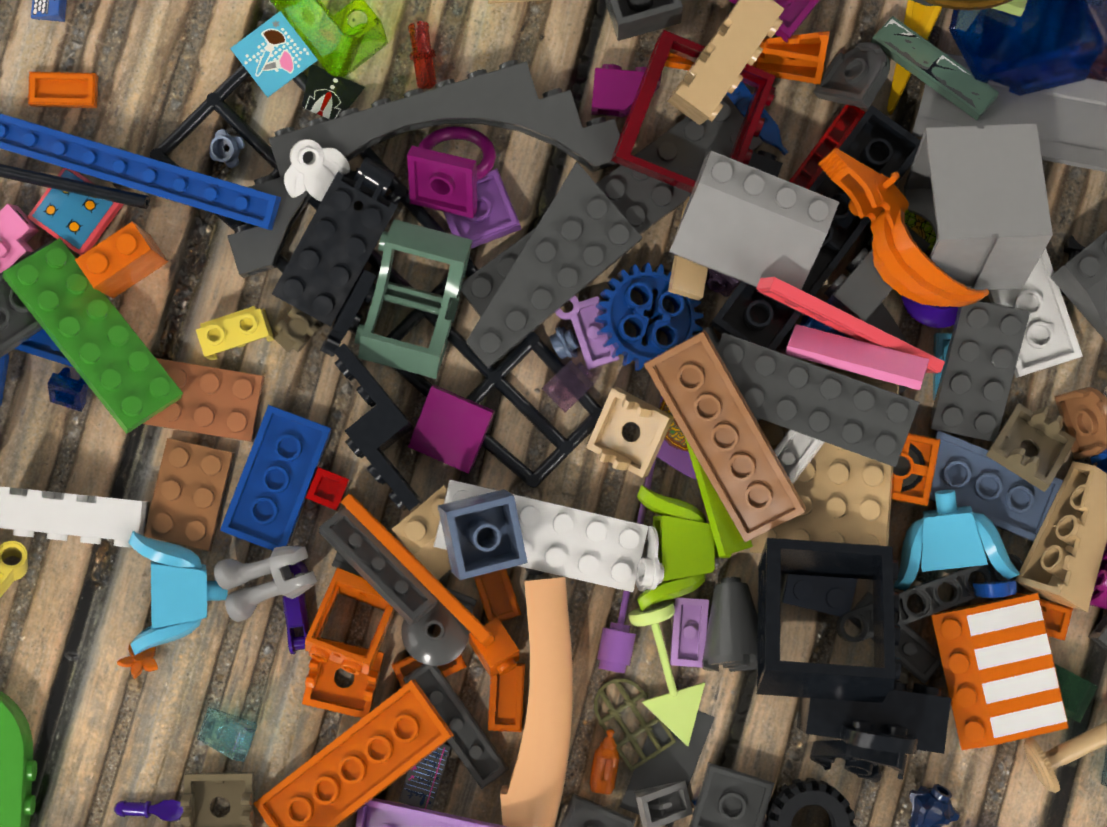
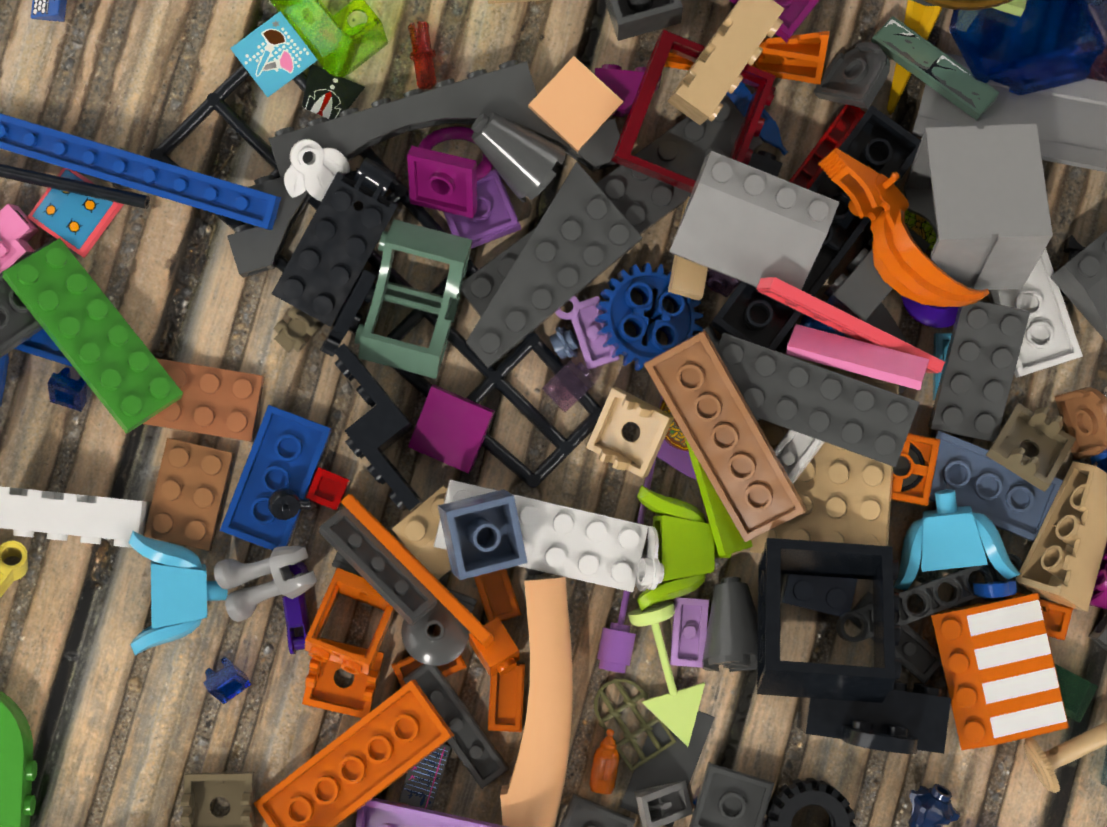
(63, 89): orange tile -> none
(121, 260): orange brick -> none
(140, 661): orange plant -> none
(166, 810): dark purple piece -> none
(218, 144): sand blue plate -> none
(226, 682): none -> clear blue tile
(227, 733): clear light blue slope -> none
(233, 331): light yellow window -> none
(286, 504): none -> black piece
(517, 154): none -> dark grey cone
(575, 104): none -> light nougat tile
(859, 760): black piece -> none

